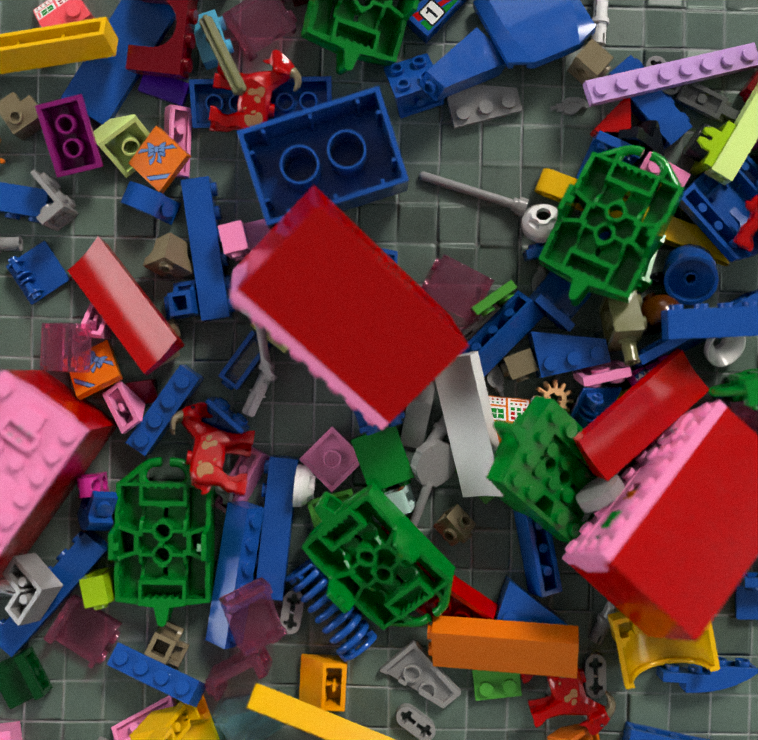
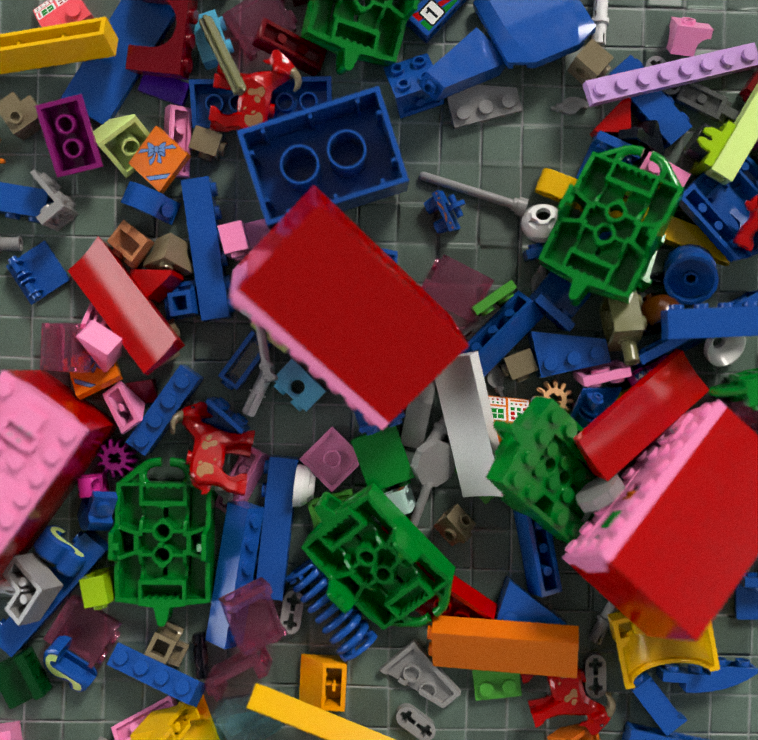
(59, 551): none -> blue animal
(67, 665): none -> blue animal
(101, 344): none -> bright pink slope
(108, 457): none -> magenta gear
(130, 244): none -> nougat cylinder
(156, 283): none -> red slope
(200, 655): none -> black axle
(208, 144): none -> dark tan brick
(300, 51): none -> dark red slope
(313, 390): none -> medium azure brick
(440, 202): none -> blue hips
(657, 704): none -> blue window
(686, 35): none -> bright pink brick

